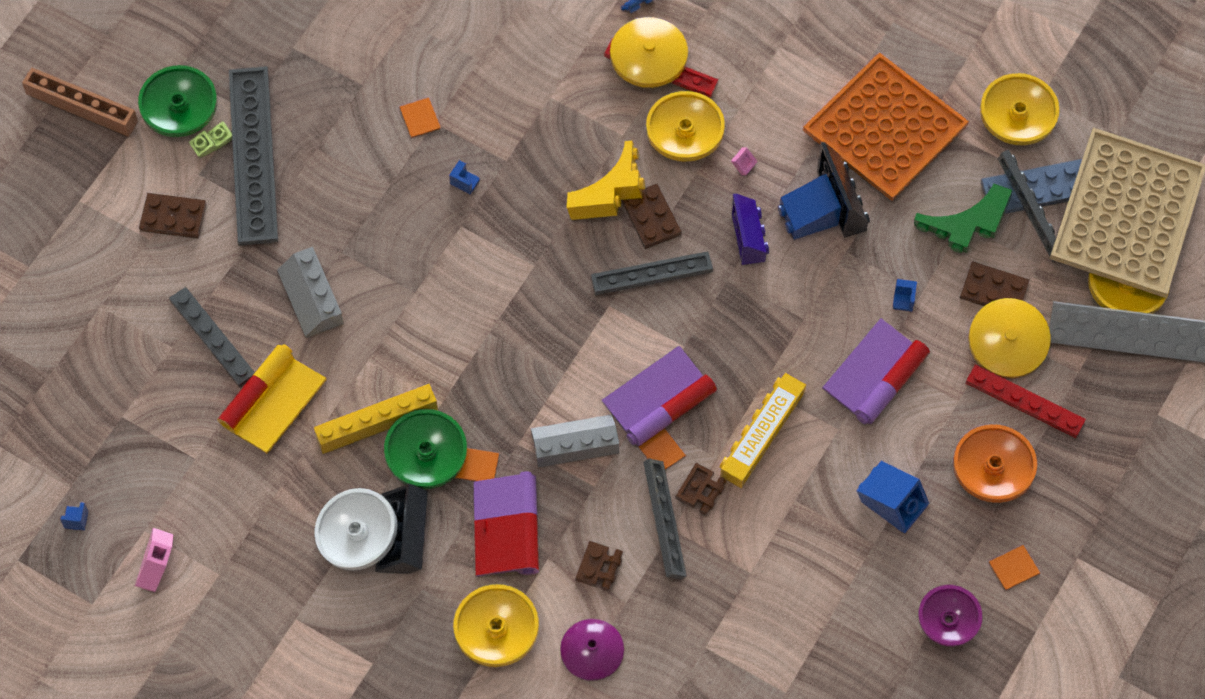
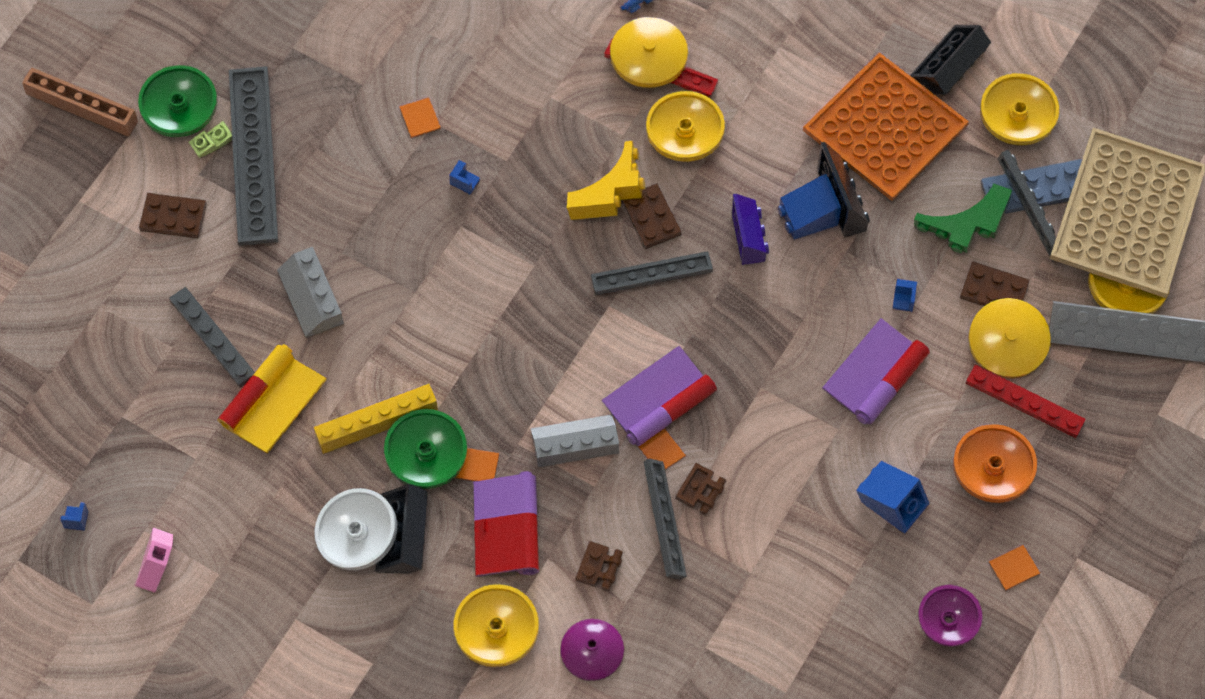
(744, 161): bright pink plate -> none
(762, 430): yellow brick -> none
(951, 58): none -> black slope

